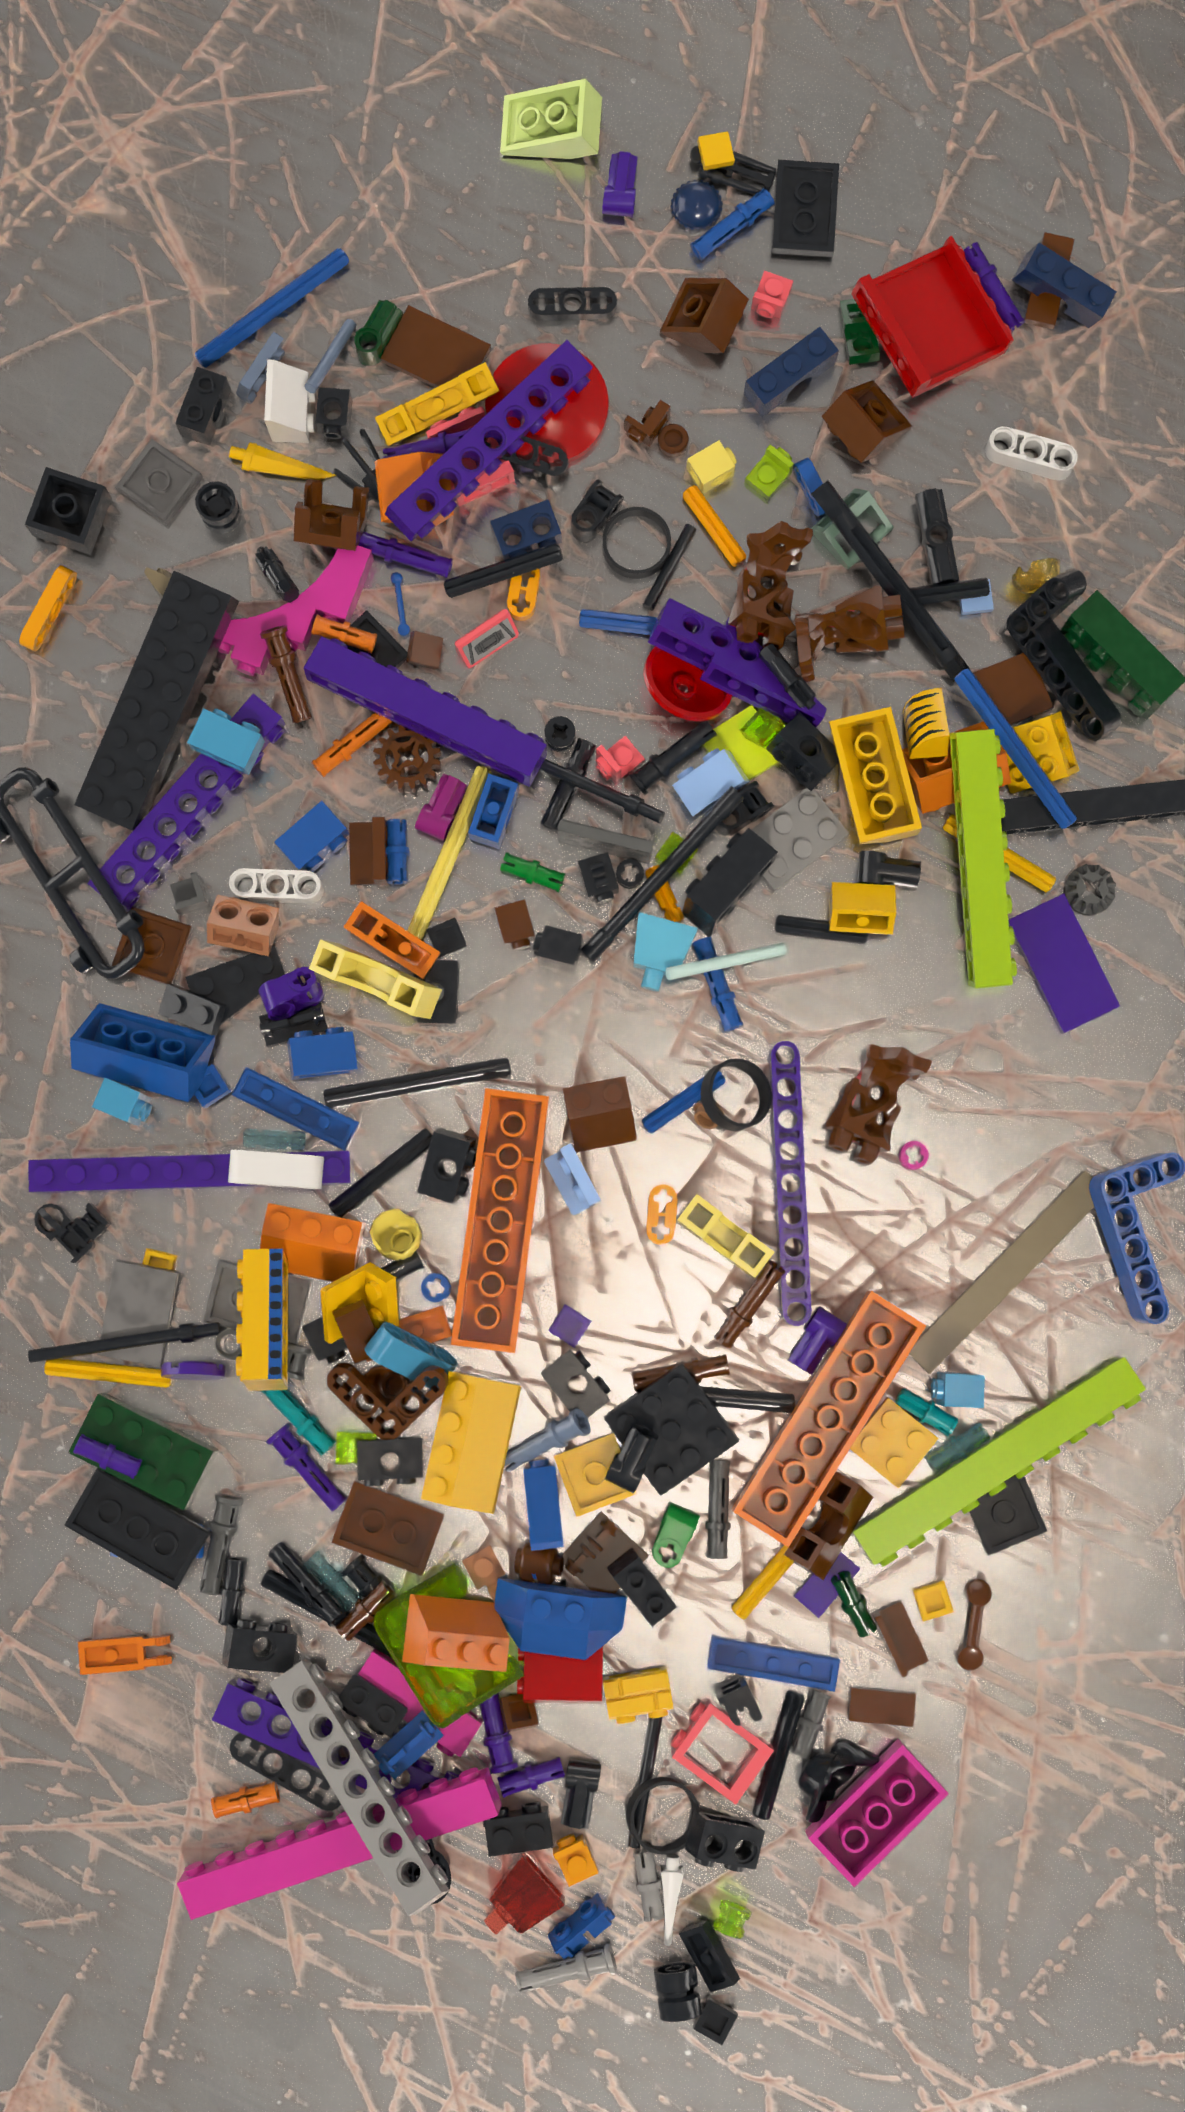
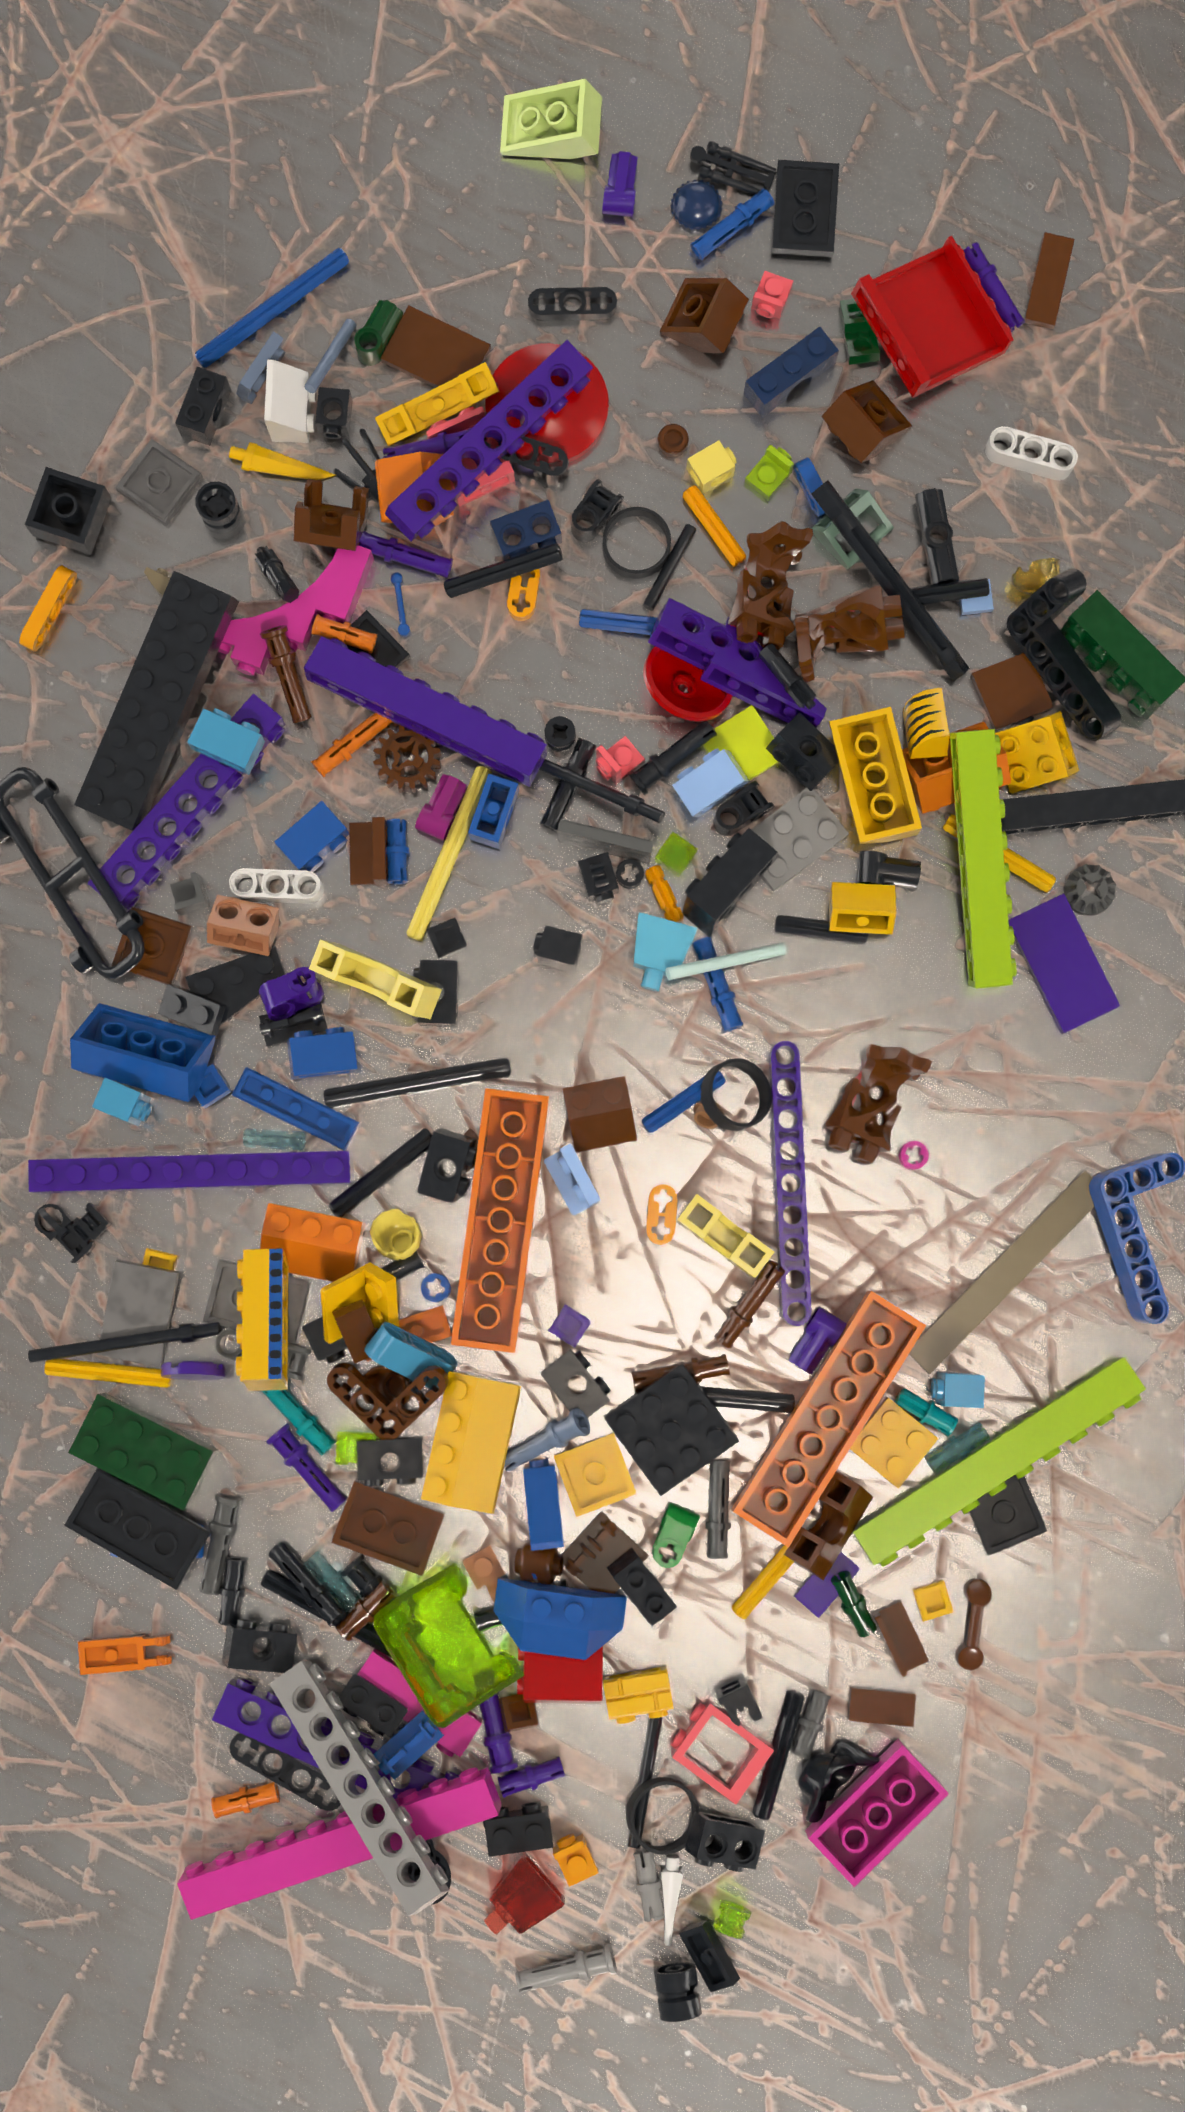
(107, 1456): dark purple pin -> none
(275, 1169): white beam -> none
(391, 940): orange slope -> none
(424, 650): reddish brown tile -> none
(455, 1634): orange slope -> none
(486, 639): slope -> none
(515, 925): reddish brown brick -> none
(532, 872): green pin -> none
(569, 1935): blue hinge -> none
(581, 1784): black piece -> none
(605, 936): black piece -> none
(630, 1463): black piece -> none
(653, 422): reddish brown bracket -> none
(715, 150): yellow tile -> none
(715, 2020): black plate -> none
(762, 728): clear neon green plate -> none
(773, 1663): blue tile -> none
(1015, 748): blue axle -> none
(1051, 273): dark blue arch -> none

